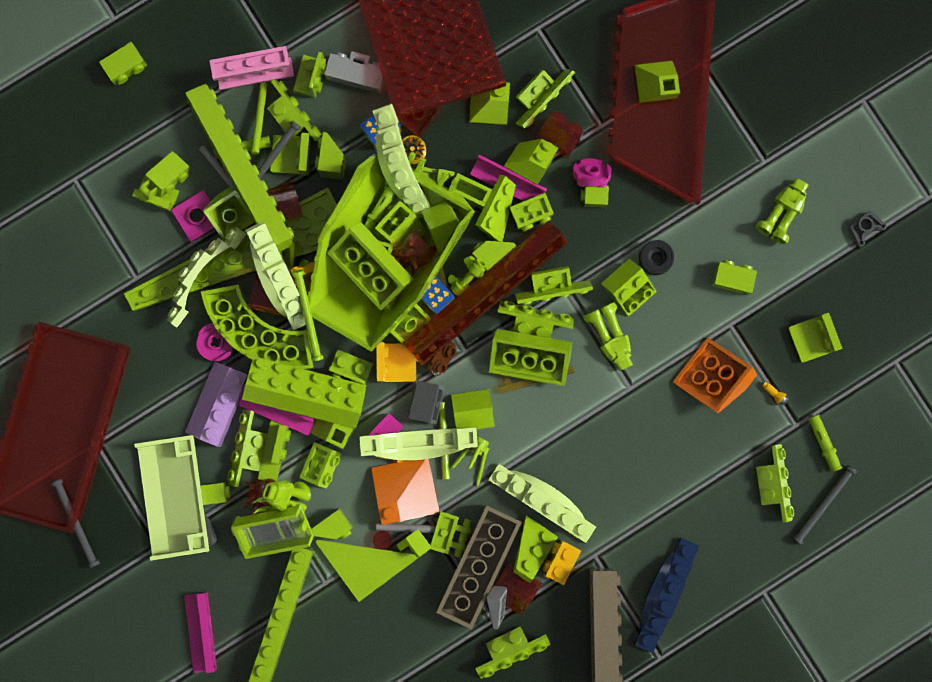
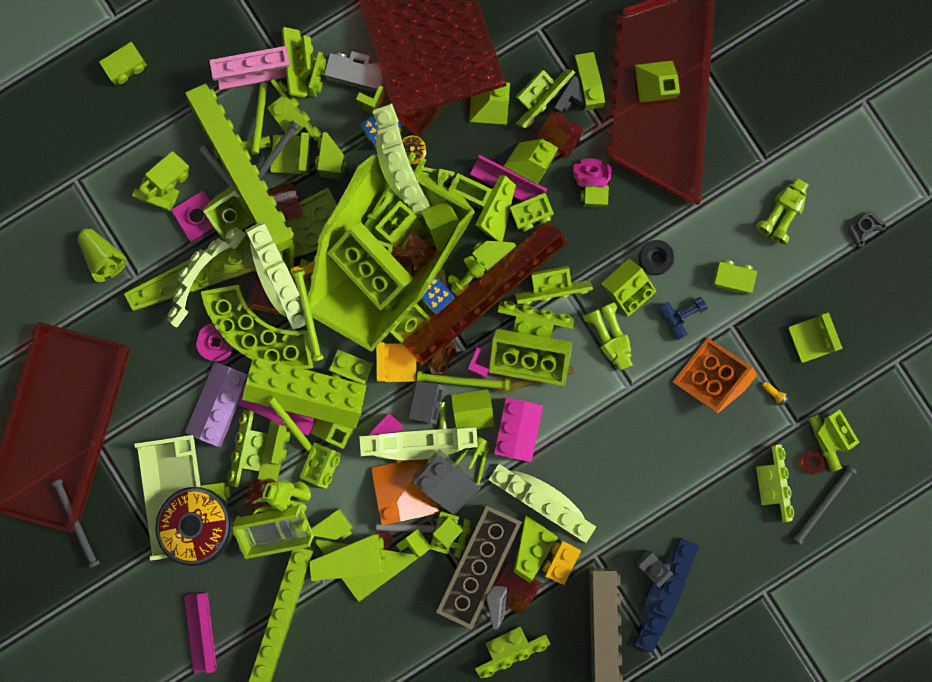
(100, 255): none -> lime cone
(194, 526): none -> dish
(289, 423): none -> lime bar
(300, 61): none -> lime bracket
(352, 560): none -> lime slope
(369, 104): none -> lime panel
(445, 482): none -> dark grey slope
(447, 532): none -> lime brick
(463, 381): none -> lime bar
(475, 368): none -> dark pink panel
(518, 429): none -> dark pink slope
(571, 93): none -> dark grey slope
(590, 81): none -> lime slope
(653, 568): none -> dark grey slope
(677, 318): none -> dark blue bar
(821, 462): none -> clear red piece
(837, 433): none -> lime slope

